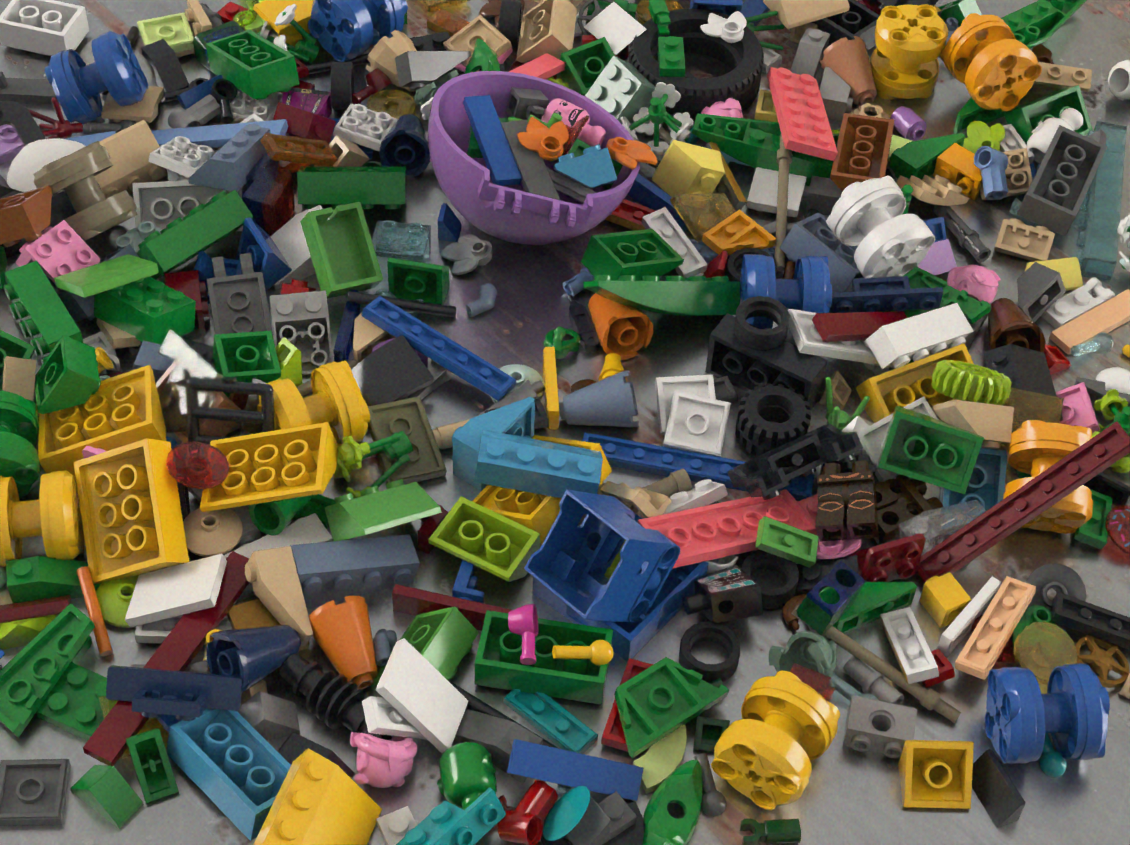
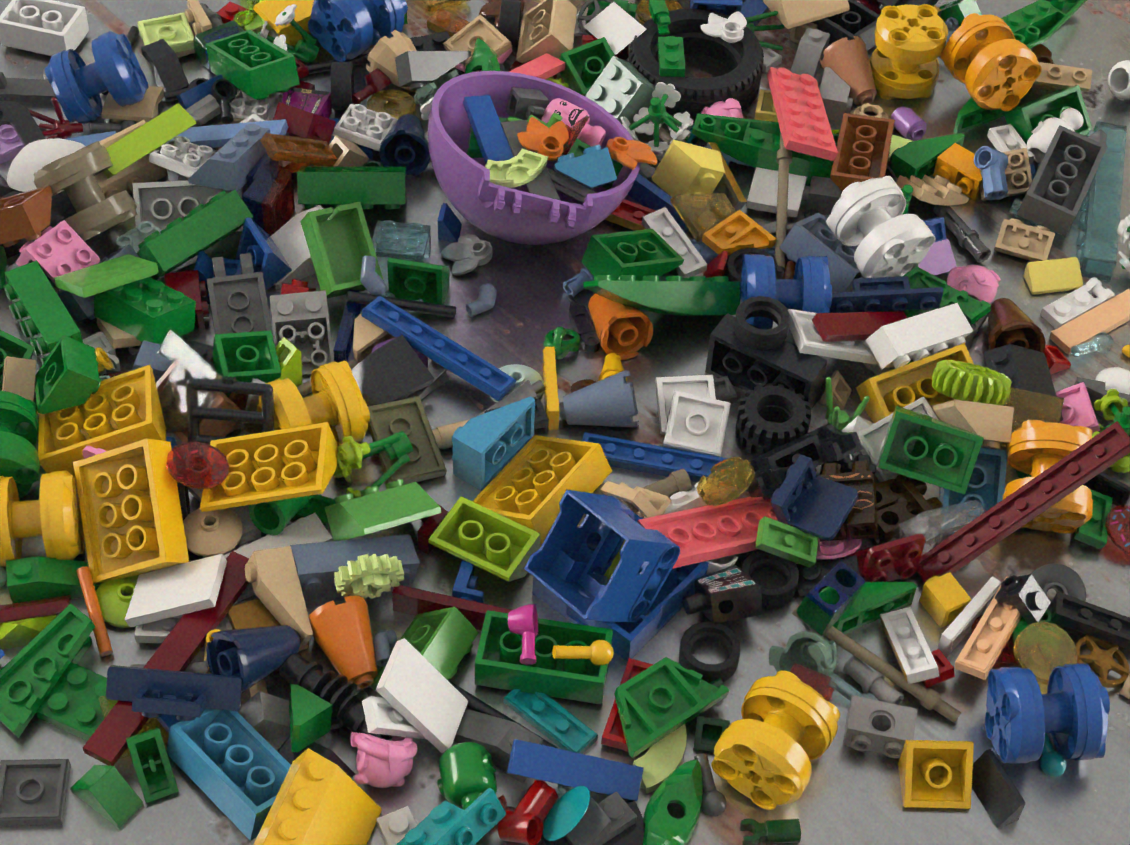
(148, 138): none -> lime slope
(307, 717): none -> green slope
(369, 576): none -> yellowish green gear
(370, 278): none -> sand blue arm
(517, 170): none -> yellowish green tile
(536, 465): dark azure slope -> none
(726, 481): none -> clear yellow tile
(788, 609): dark orange piece -> none
(812, 501): none -> dark blue bracket
(981, 135): lime plate -> none
(1025, 595): none -> black bracket
(1038, 290): dark grey slope -> none

